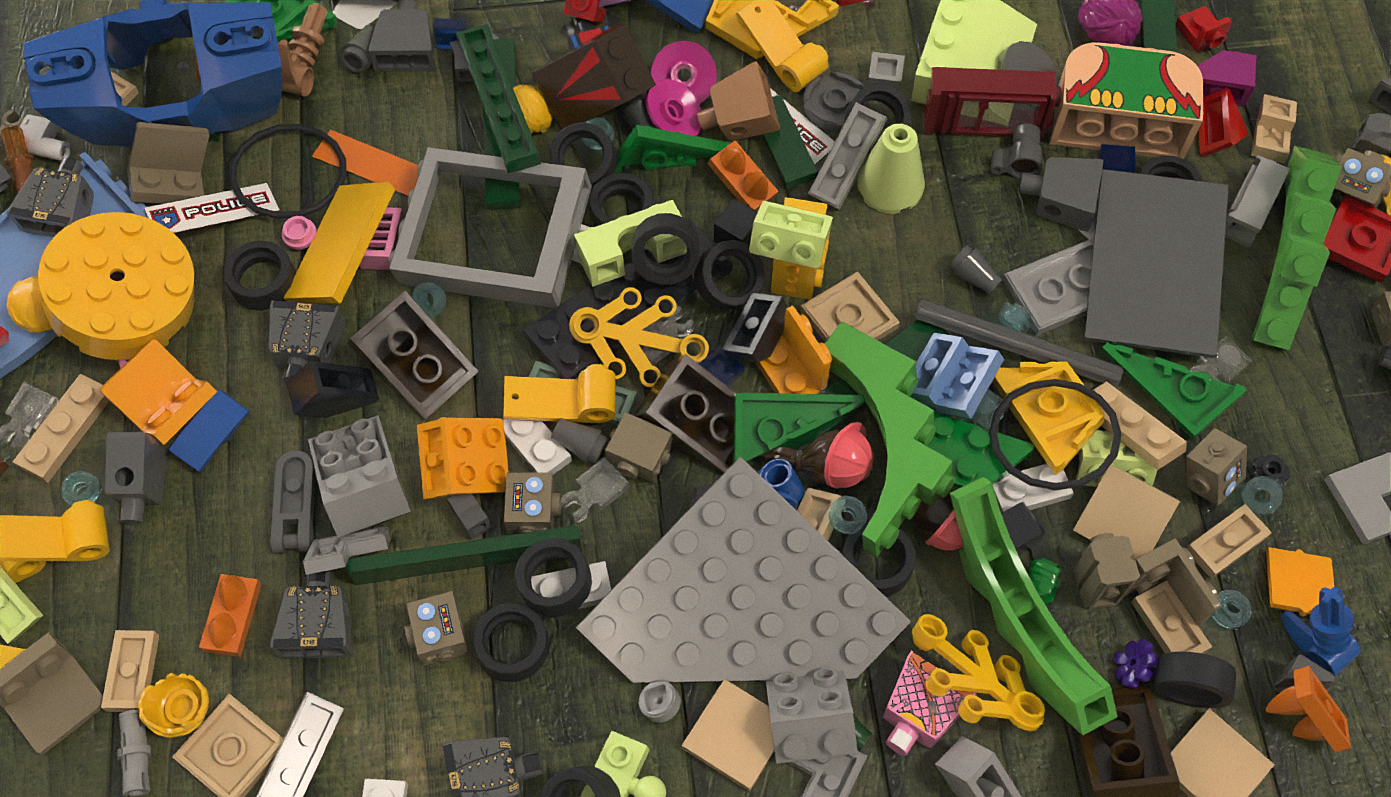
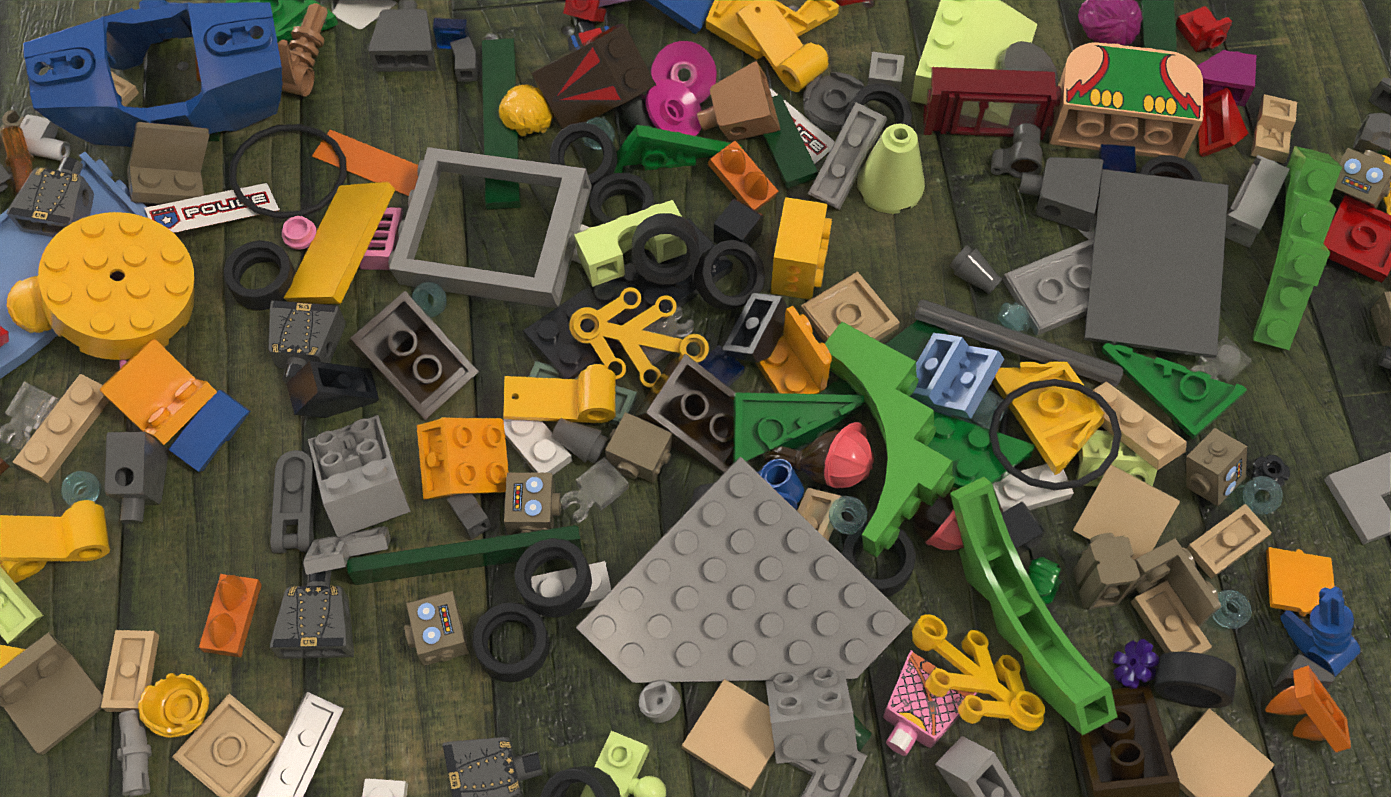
(356, 51): dark grey cone -> none
(498, 99): dark green tile -> none
(790, 234): yellowish green bracket -> none

